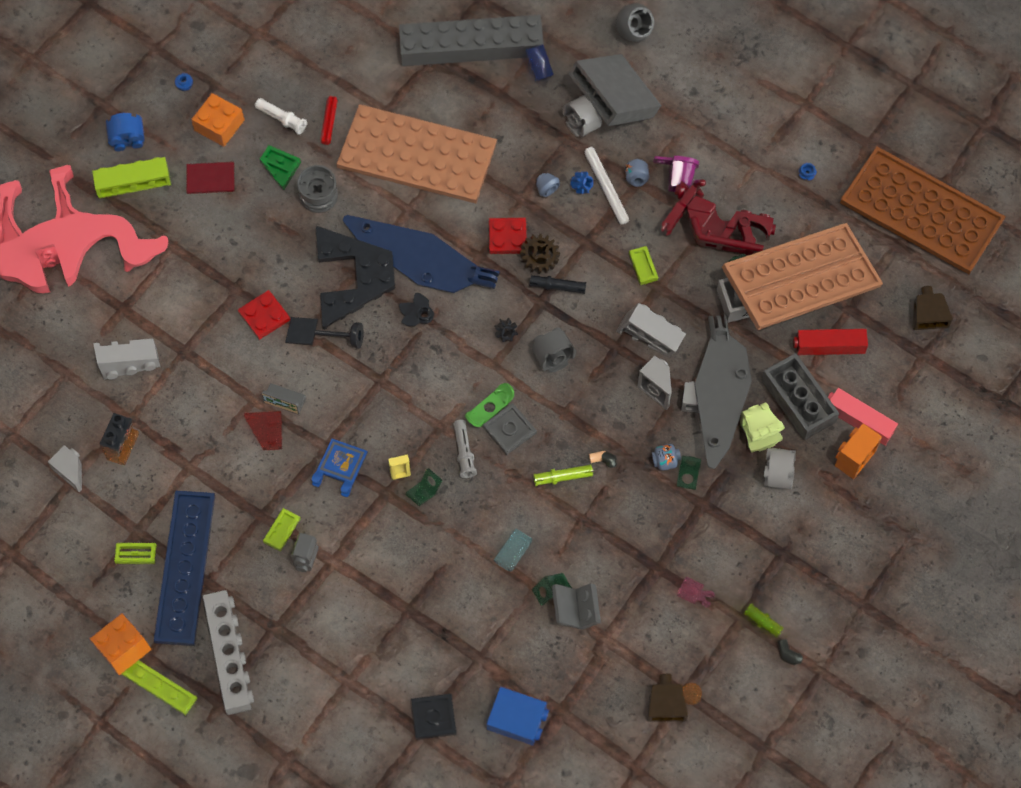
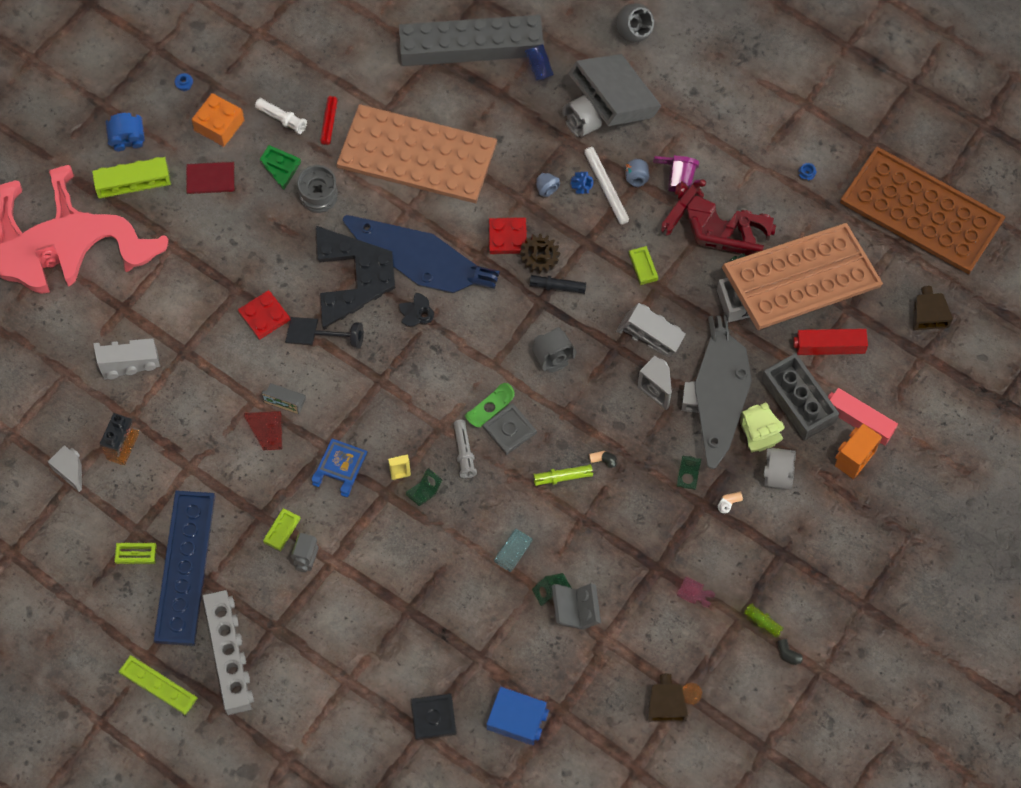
(120, 644): orange brick -> none
(501, 332): black gear -> none
(666, 457): sand blue head -> none
(727, 501): none -> arm

